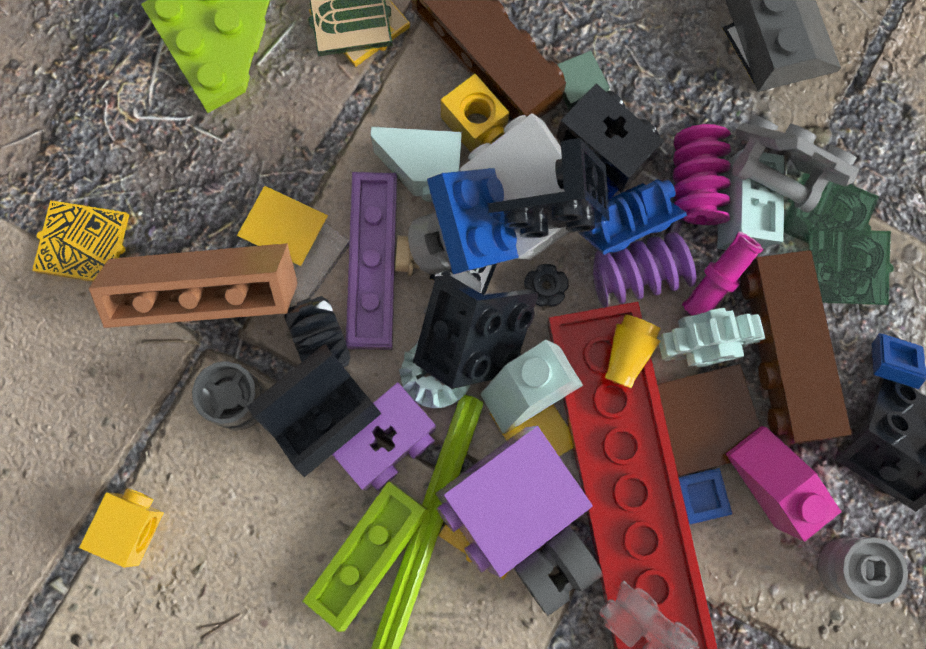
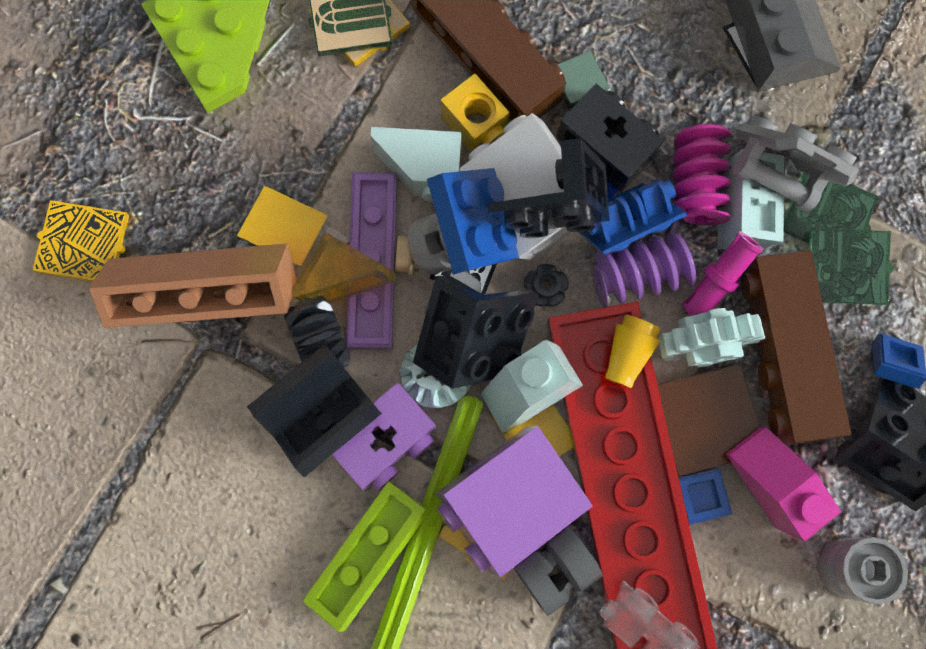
(122, 528): yellow brick -> none
(224, 393): dark grey wheel -> none
(339, 272): none -> clear yellow slope

